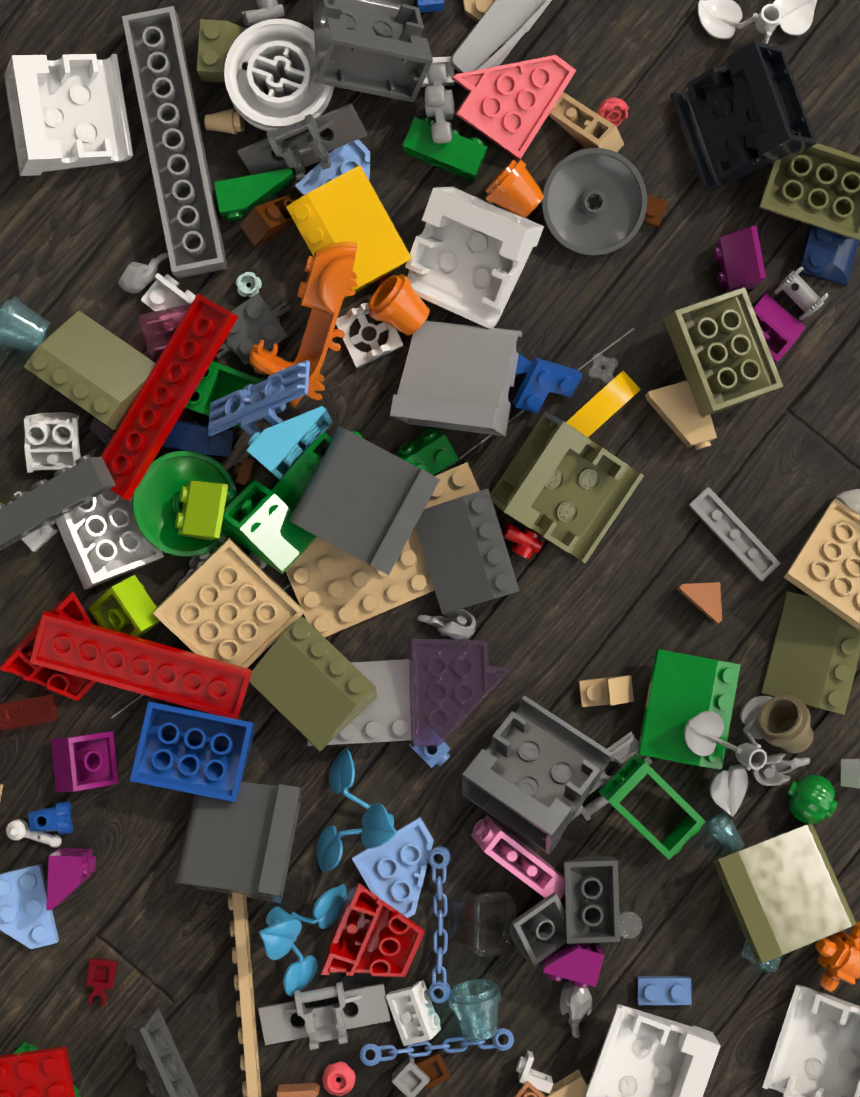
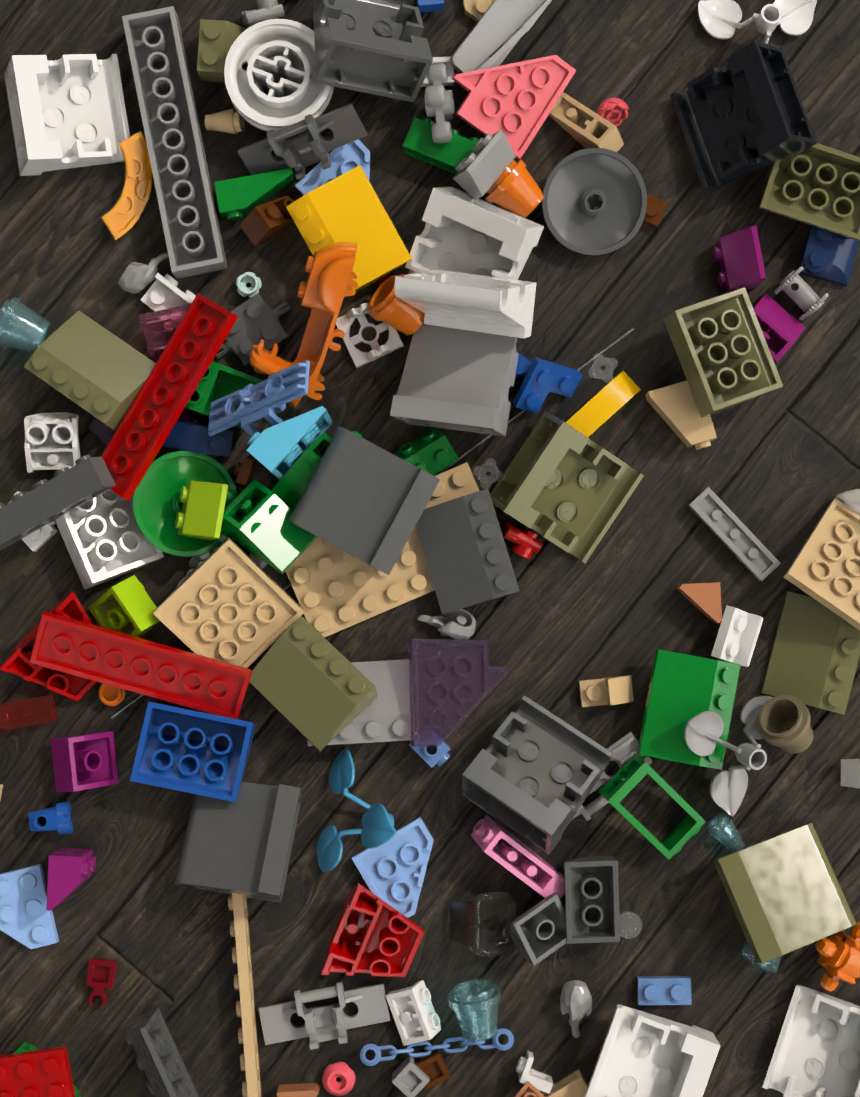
(19, 828): white piece -> none
(111, 695): none -> orange plate
(136, 186): none -> light orange tile
(285, 928): dark azure plant -> none
(439, 984): medium blue piece -> none
(470, 301): none -> white panel
(480, 472): none -> clear plate
(485, 165): none -> light grey slope
(575, 962): magenta slope -> none
(737, 636): none -> white bracket
(775, 767): light grey piece -> none
(812, 799): green plant -> none

